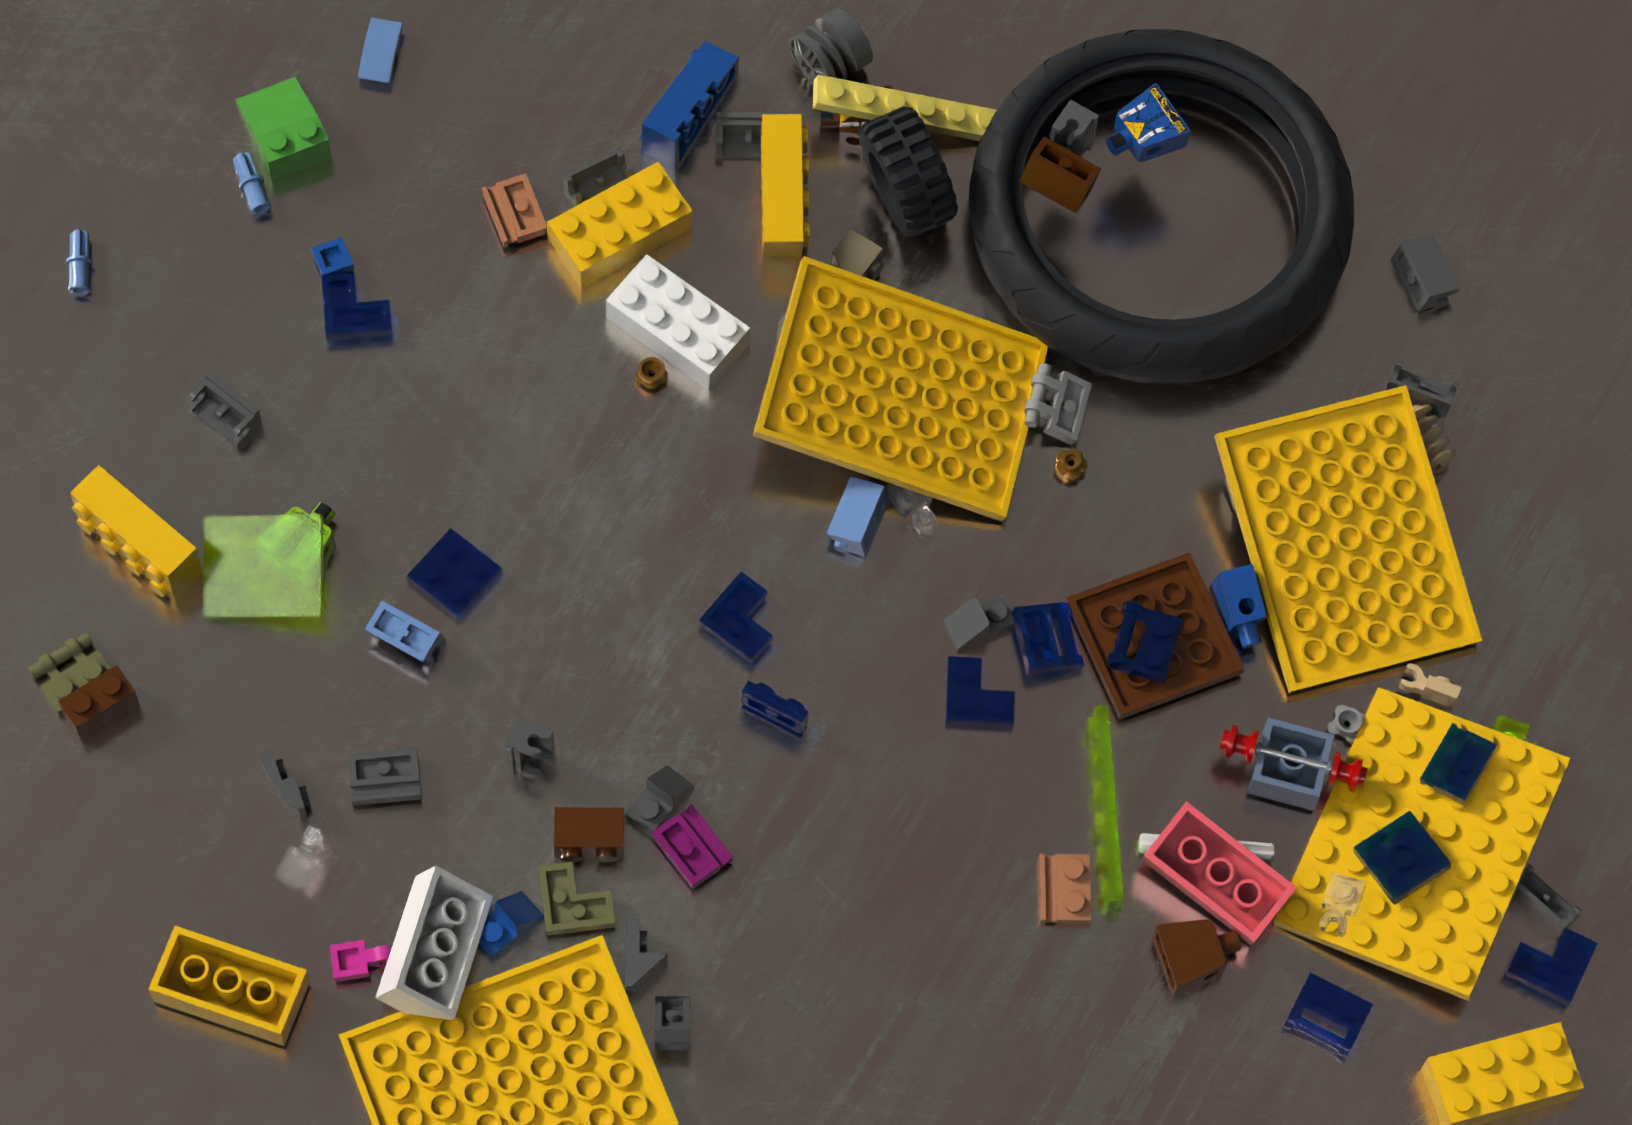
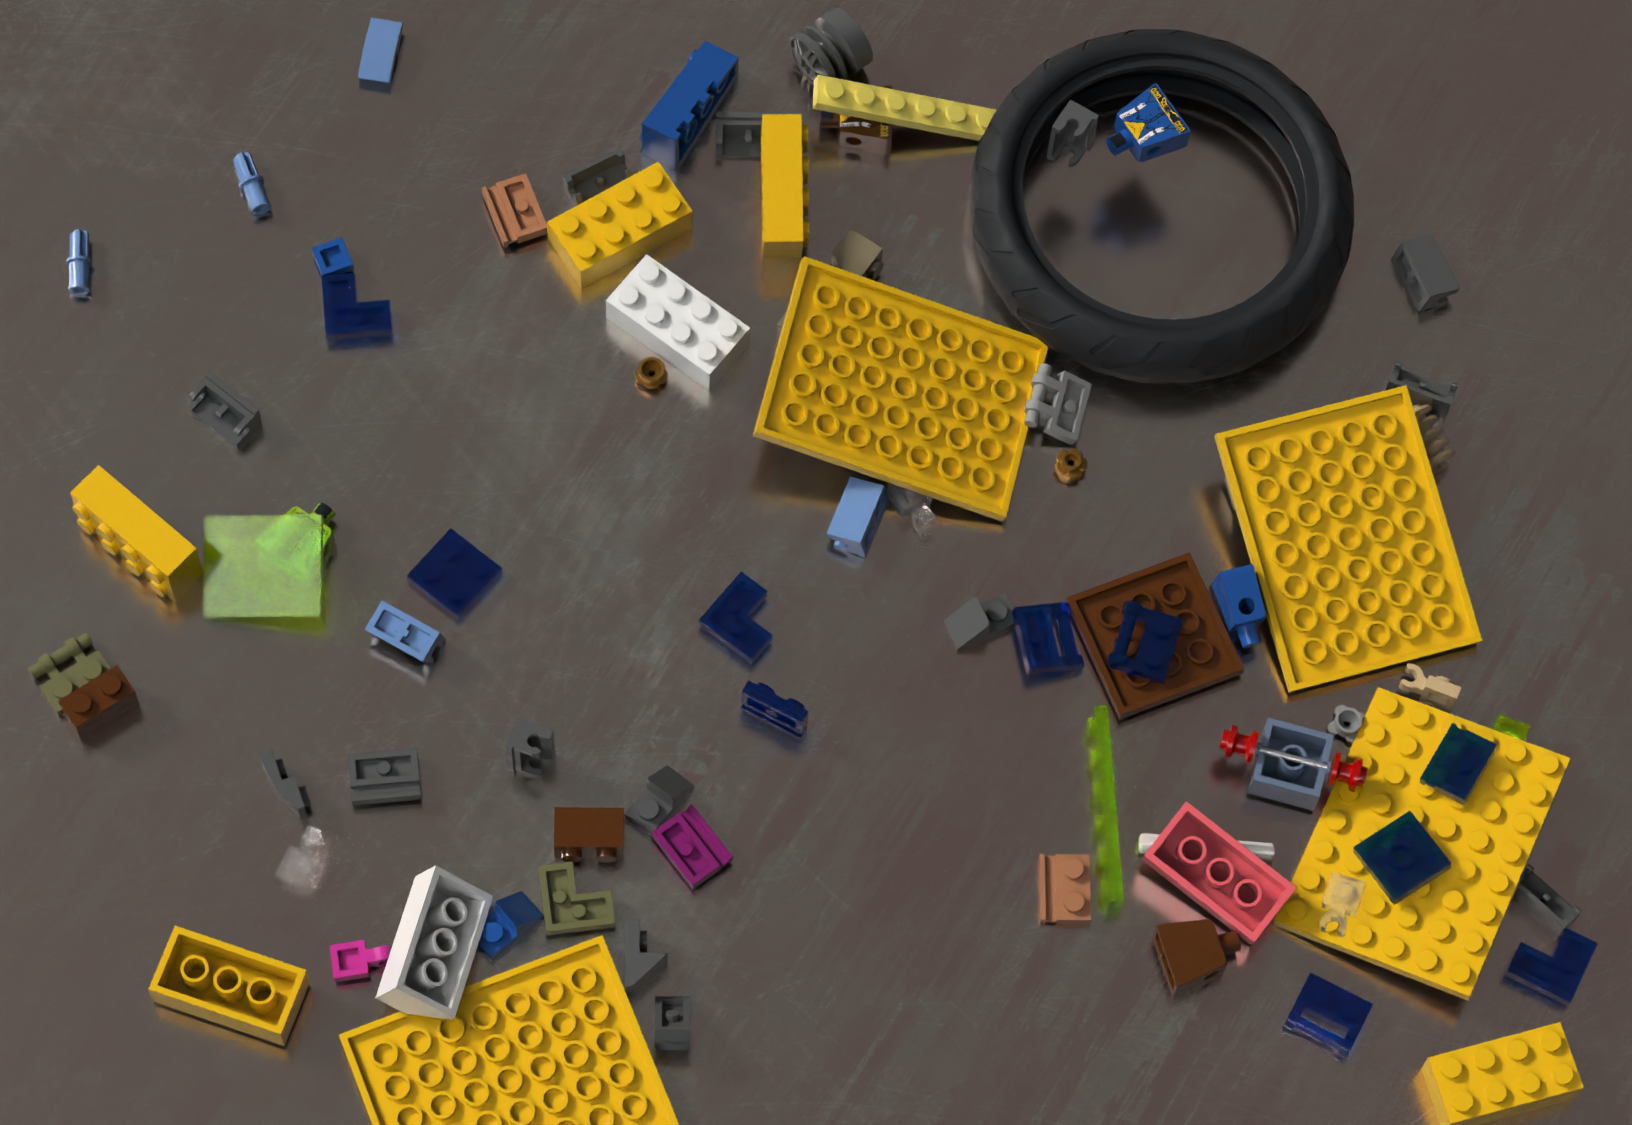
(284, 128): bright green slope -> none
(908, 171): black tyre -> none
(968, 703): clear blue plate -> none
(1060, 175): reddish brown brick -> none

